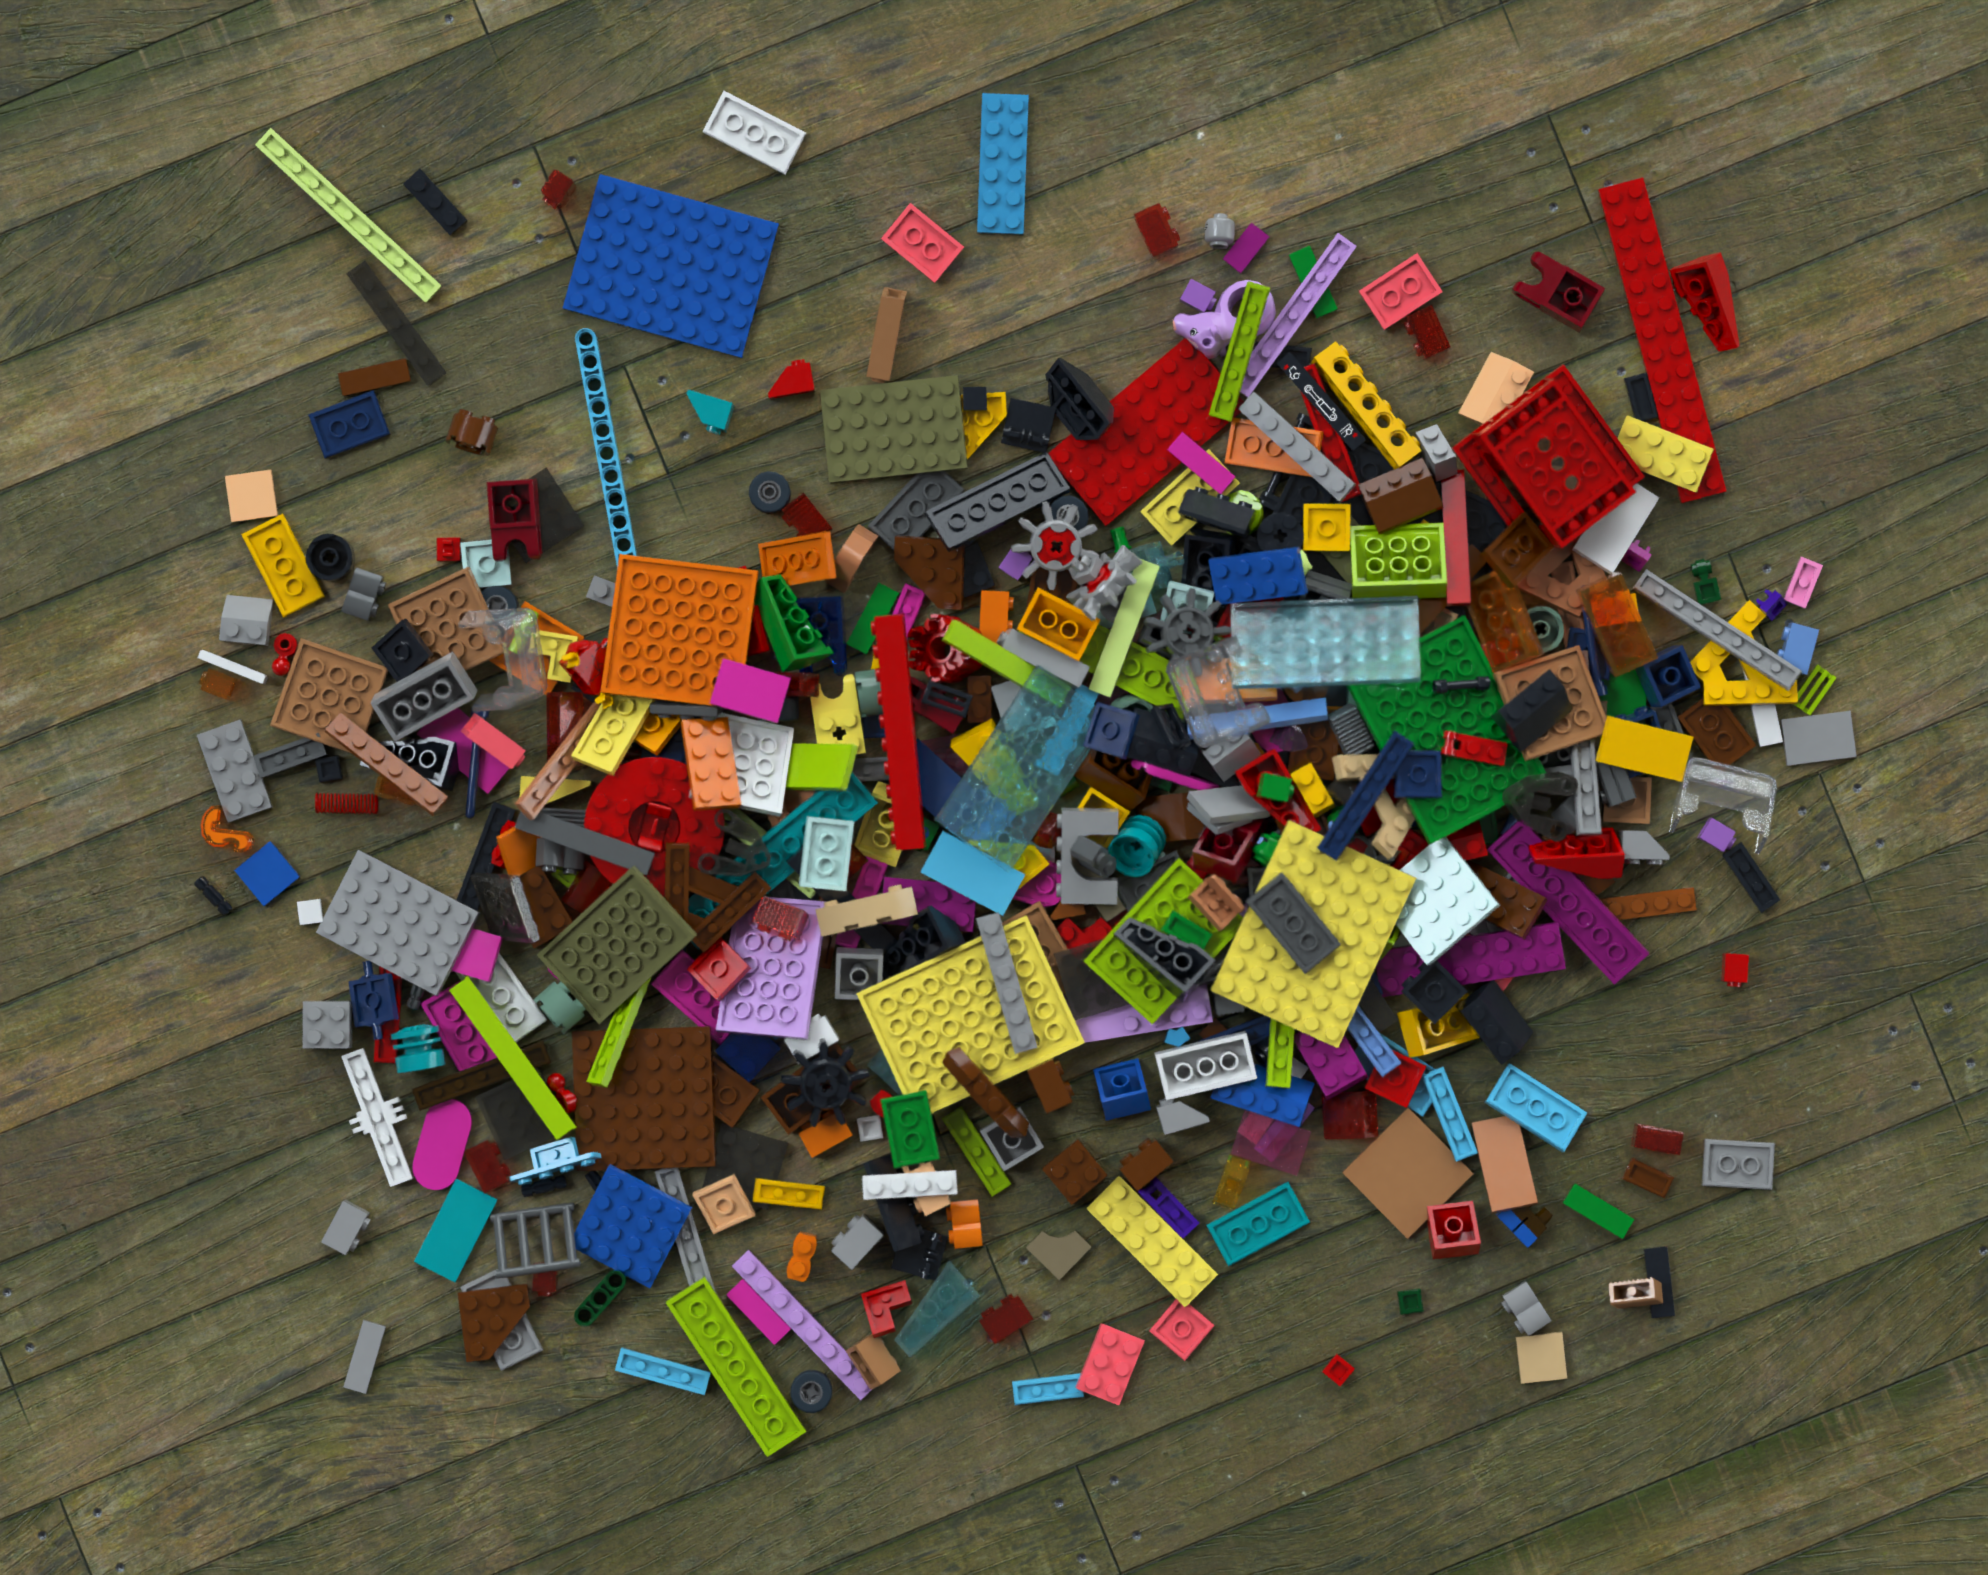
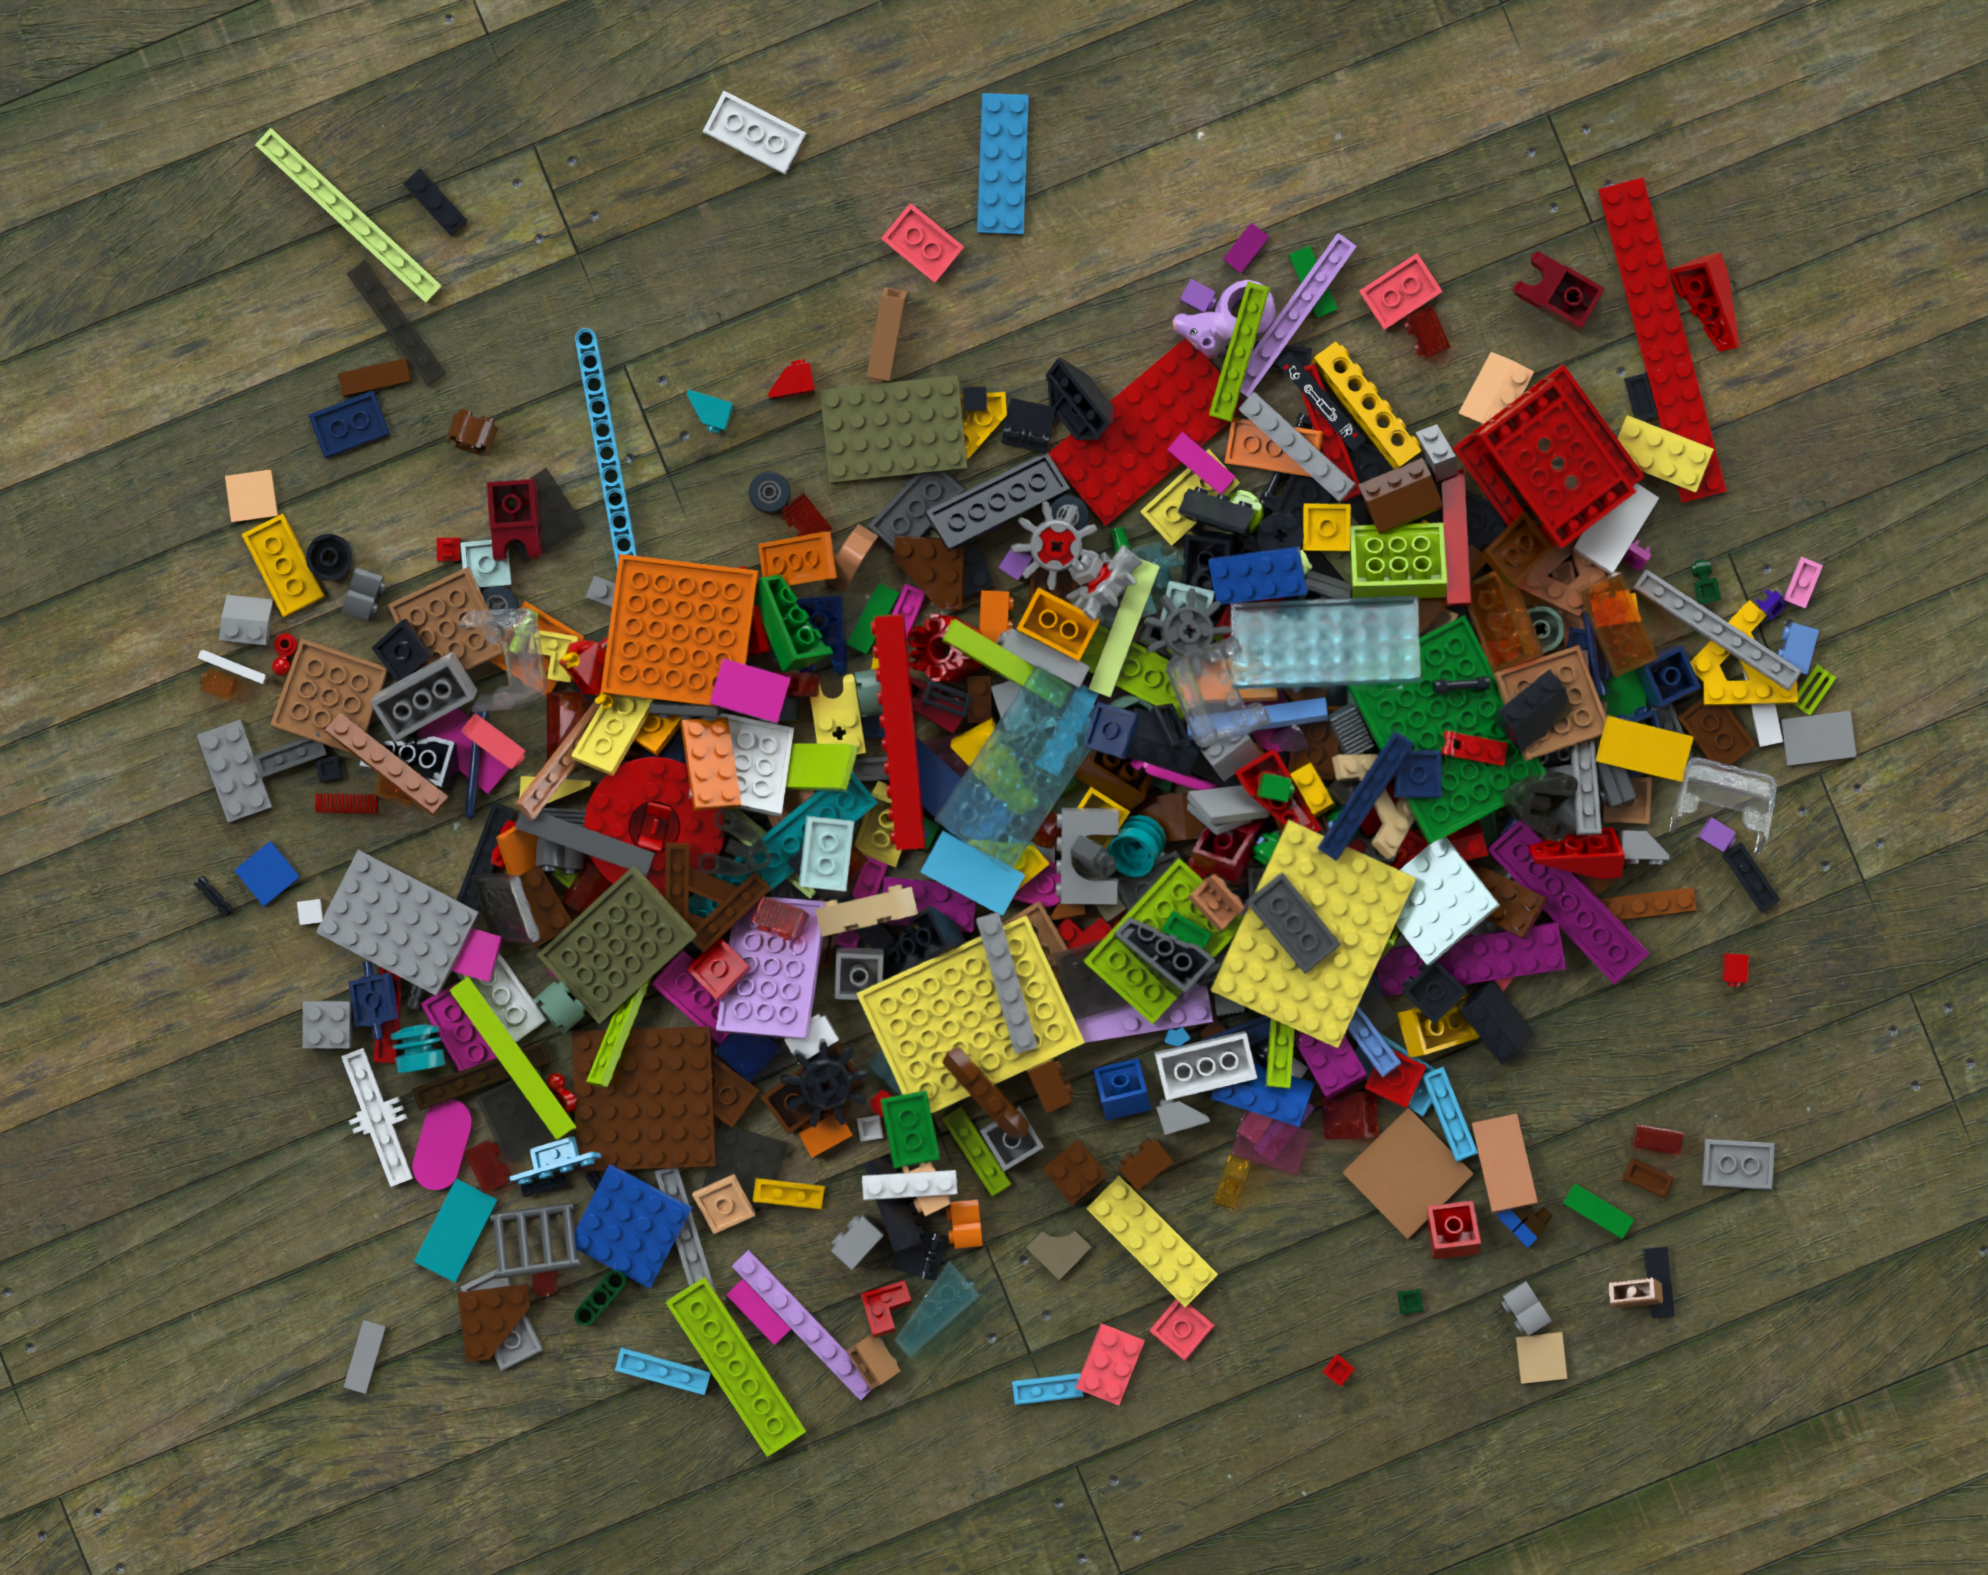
(219, 837): clear orange animal -> none
(345, 1227): light grey brick -> none
(557, 190): clear red brick -> none
(670, 266): blue plate -> none
(803, 1250): orange brick -> none
(808, 1398): black wheel -> none
(1005, 1318): clear red brick -> none
(1156, 230): clear red brick -> none
(1169, 1208): dark purple plate -> none
(1219, 231): light grey head -> none
(1258, 1223): teal tile -> none
(1536, 1107): medium azure tile -> none

